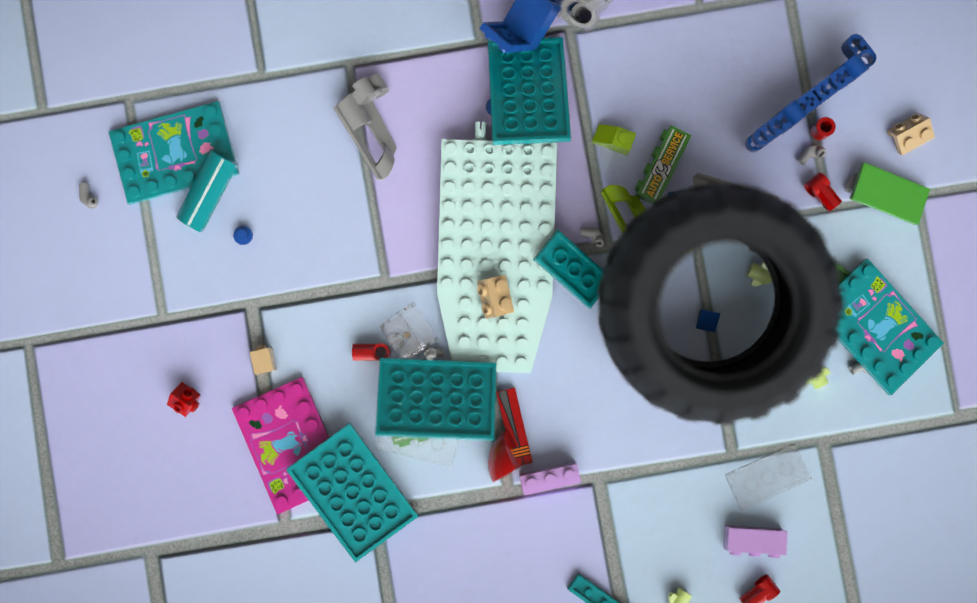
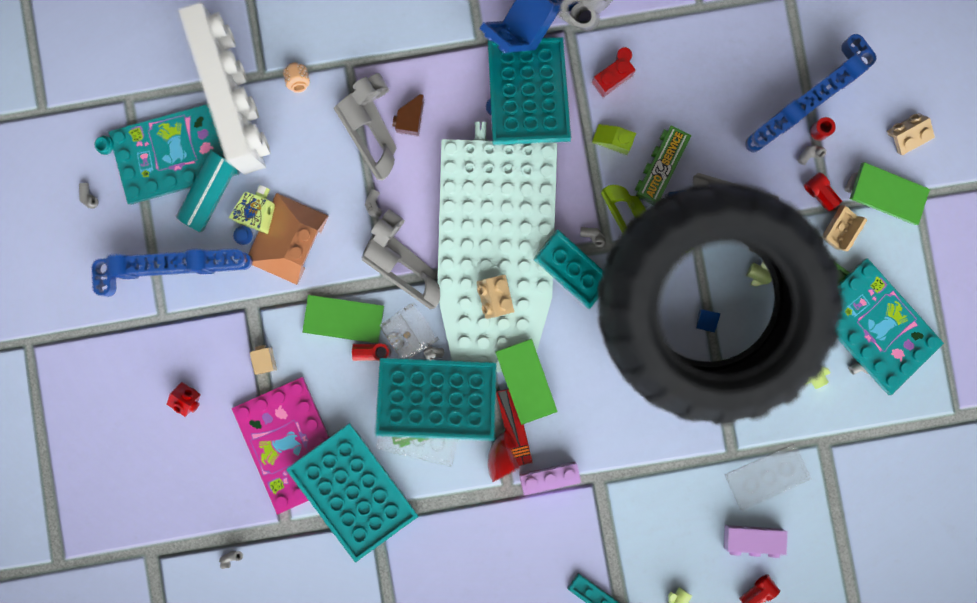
(104, 145): none -> teal plate
(136, 266): none -> blue beam
(221, 81): none -> white plate
(231, 556): none -> light grey arm
(254, 210): none -> yellowish green torso
(288, 239): none -> nougat slope
(296, 77): none -> light nougat head
(343, 319): none -> bright green tile
(371, 205): none -> light grey arm
(385, 251): none -> light grey panel
(409, 117): none -> reddish brown slope
(526, 381): none -> bright green tile
(616, 73): none -> red hinge
(844, 229): none -> tan bracket

